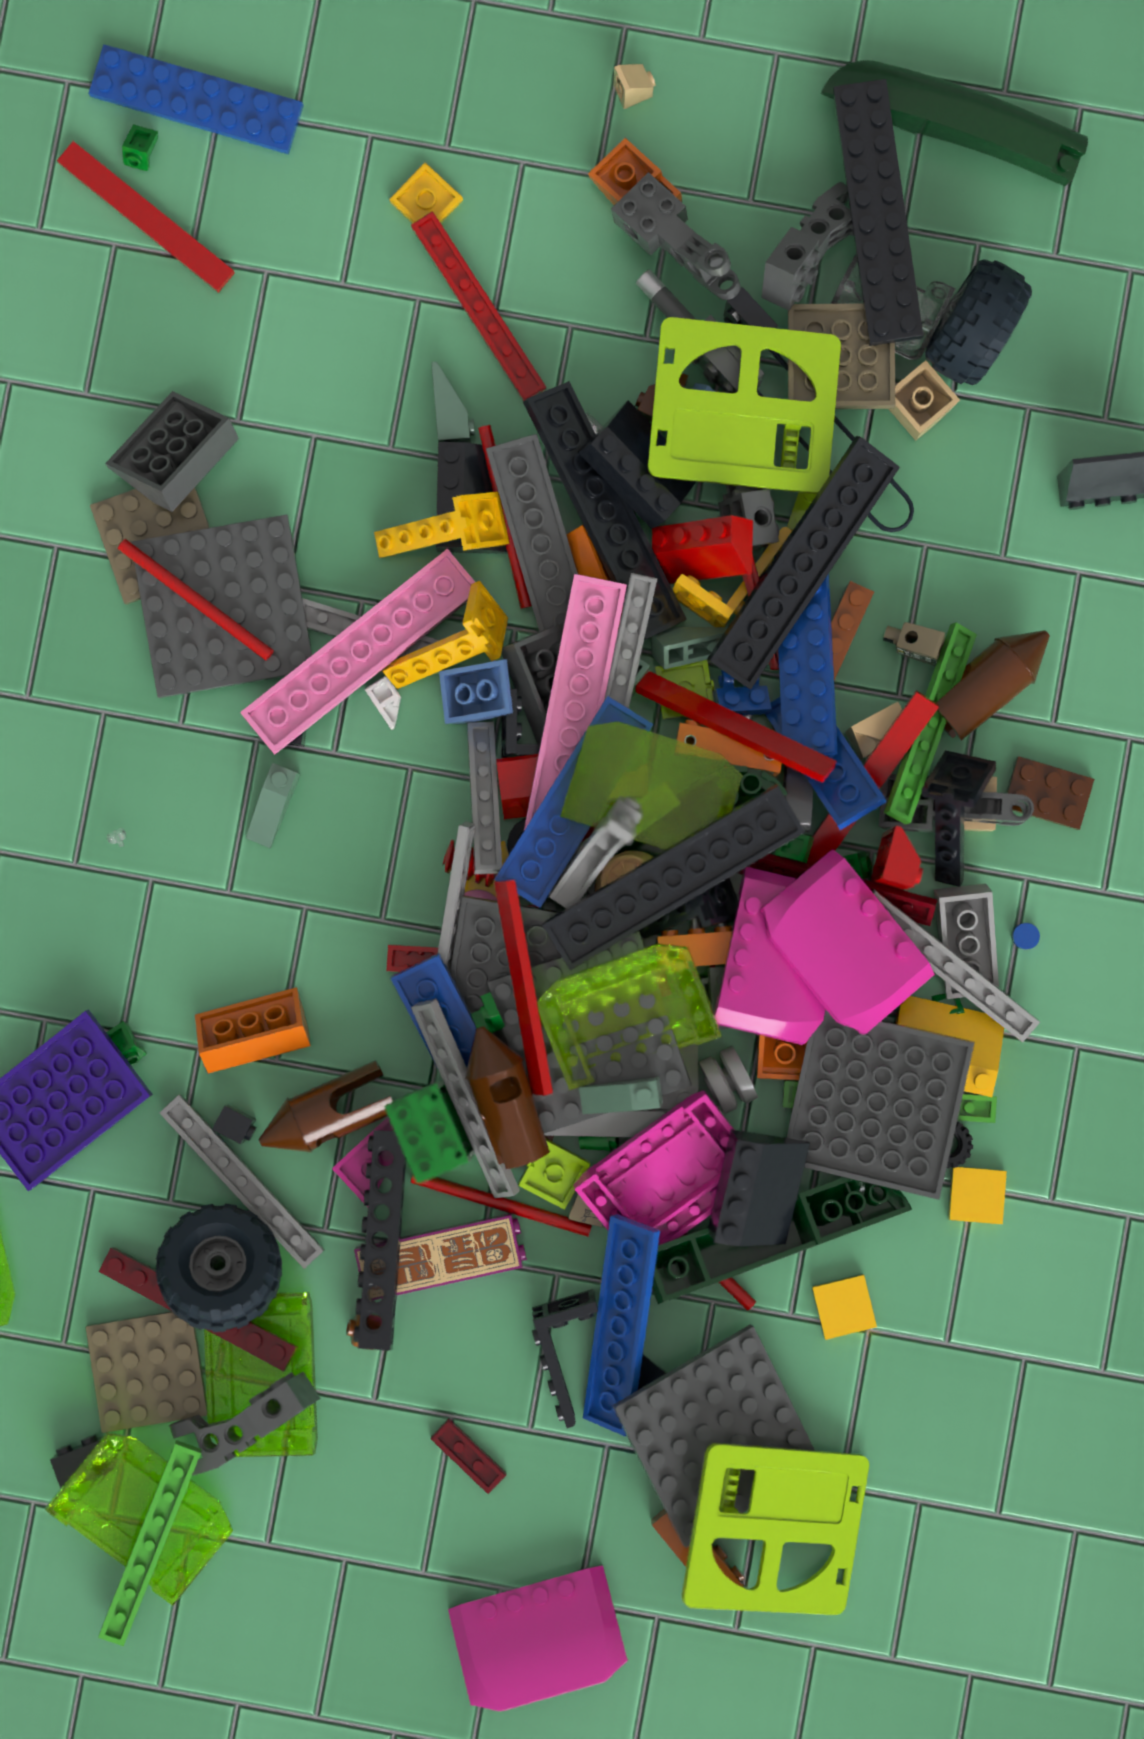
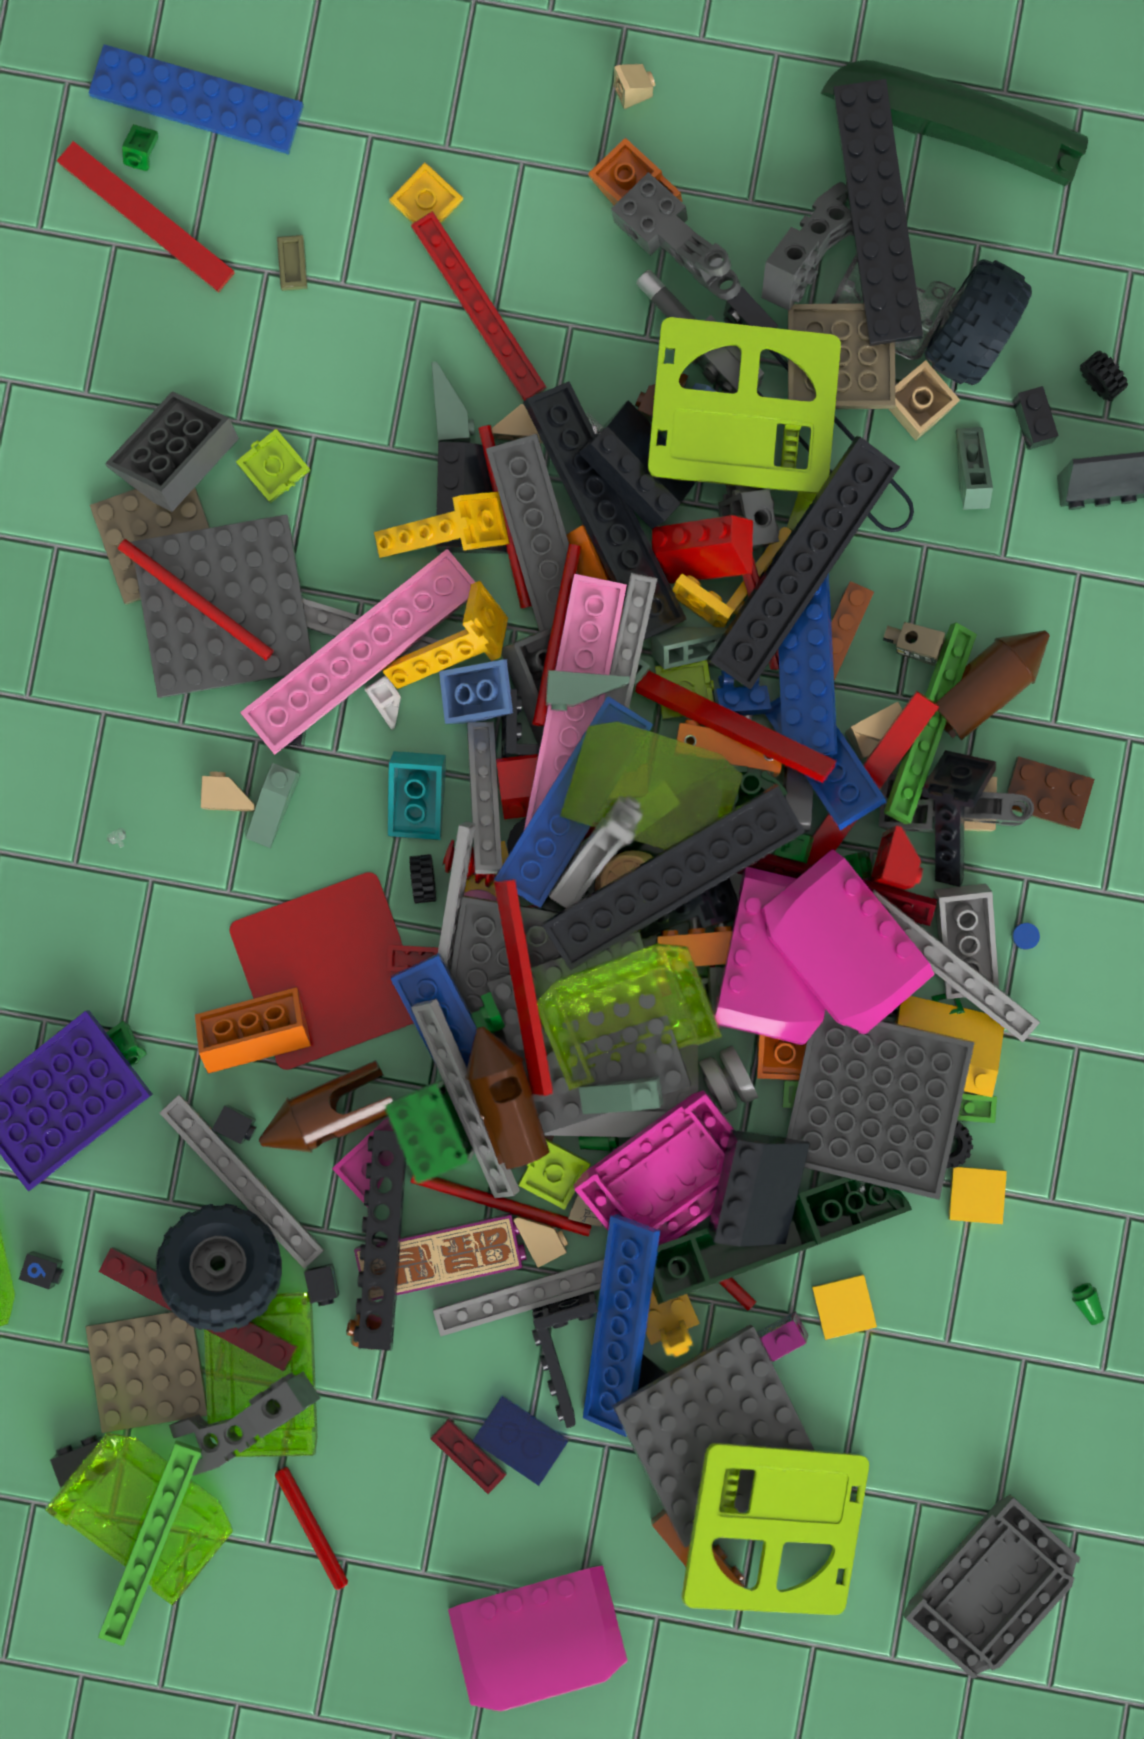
(41, 1270): none -> black brick
(223, 794): none -> tan slope
(273, 465): none -> lime plate
(292, 262): none -> olive tile
(311, 1528): none -> red axle
(322, 1284): none -> black brick
(335, 955): none -> red piece
(416, 795): none -> teal slope
(422, 878): none -> black tyre
(515, 426): none -> tan slope
(519, 1298): none -> light grey plate
(520, 1440): none -> clear blue tile
(541, 1240): none -> tan slope
(570, 569): none -> red piece
(574, 688): none -> sand green slope
(670, 1324): none -> yellow bracket
(783, 1336): none -> magenta torso
(974, 469): none -> sand green slope
(993, 1588): none -> dark grey slope
(1035, 417): none -> black brick
(1088, 1302): none -> green cone
(1103, 375): none -> black tyre

